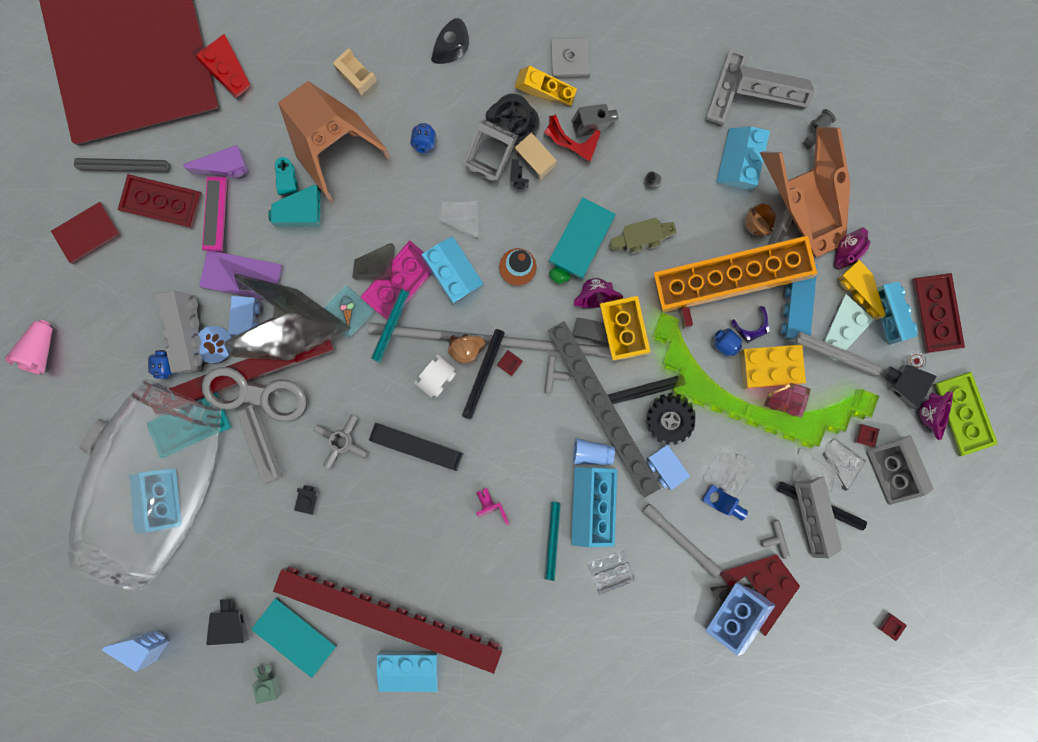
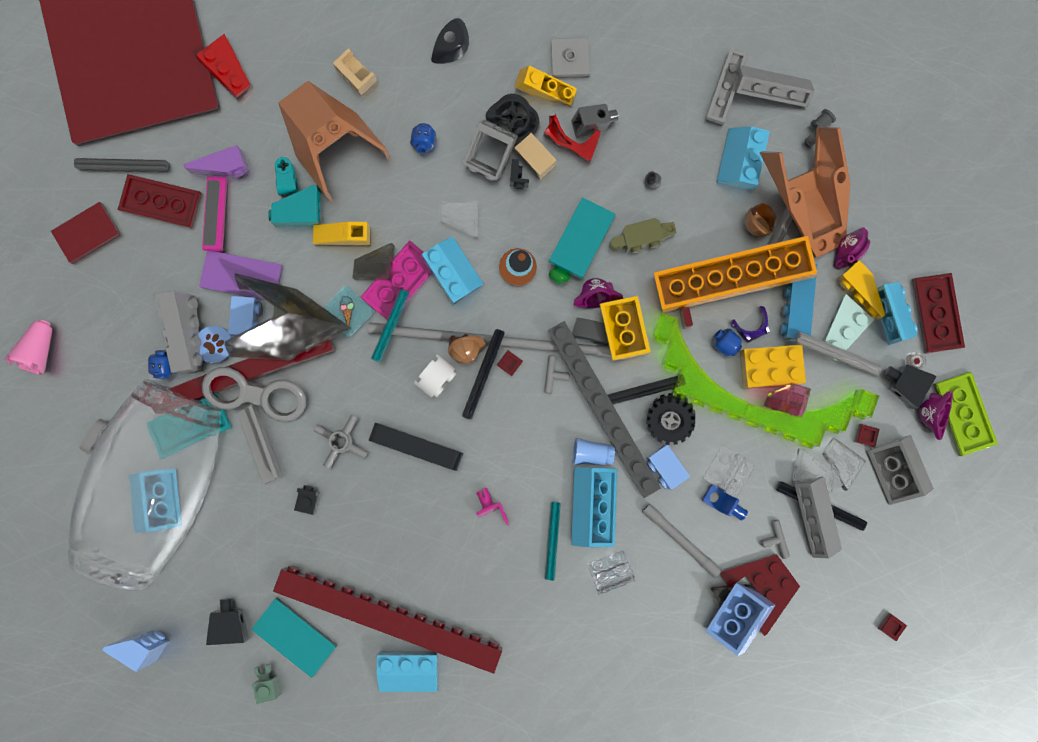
(342, 233): none -> yellow slope

